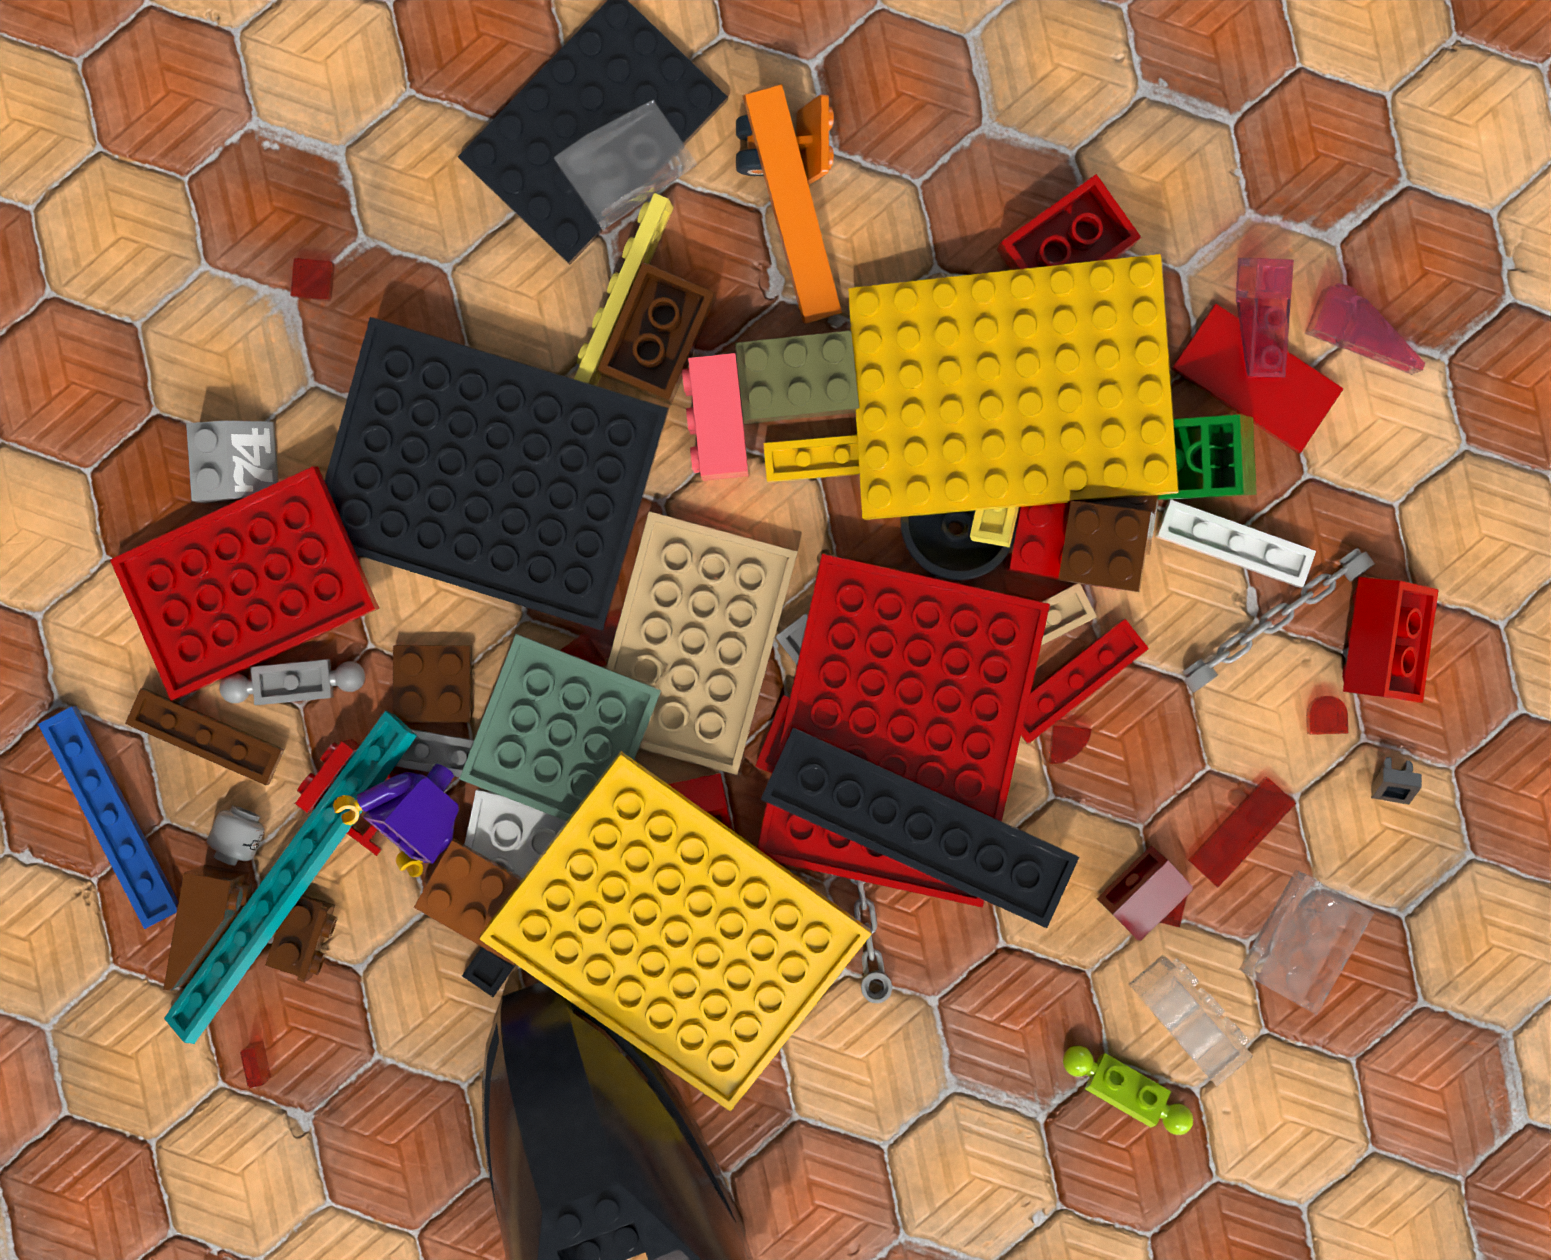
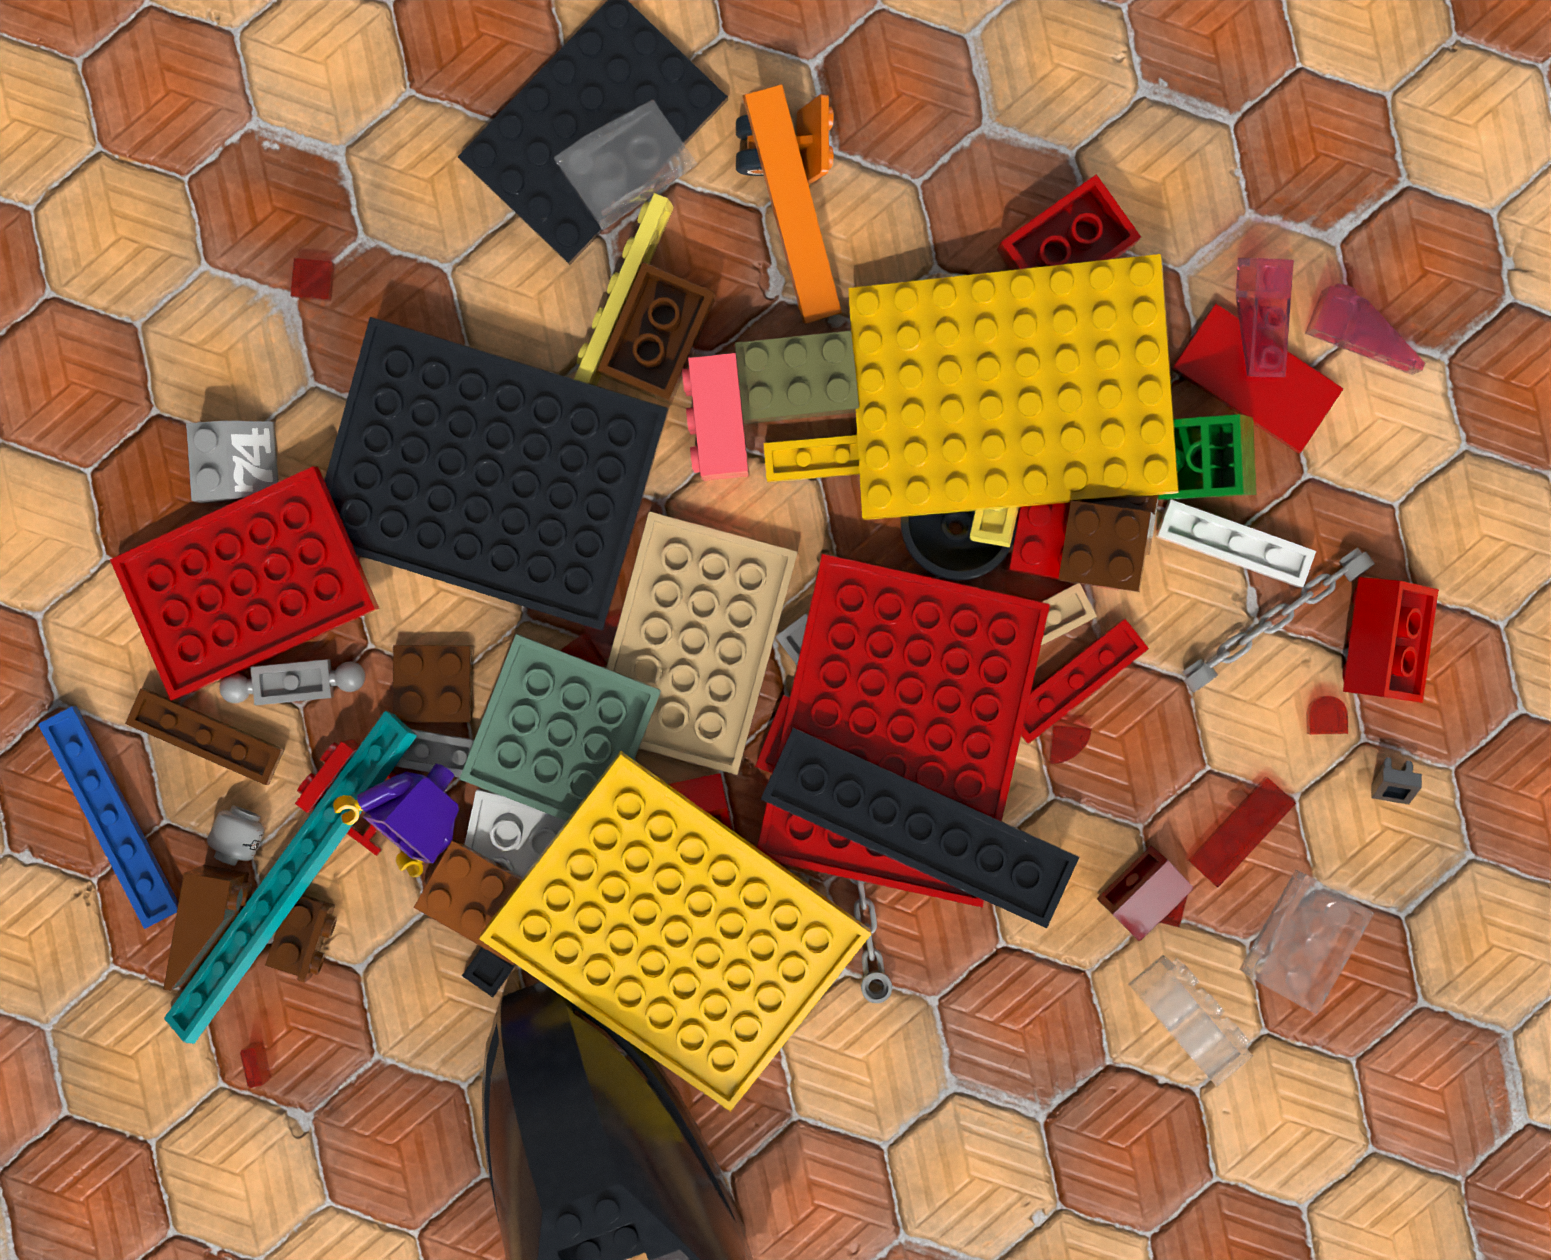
(1128, 1090): lime plate -> none

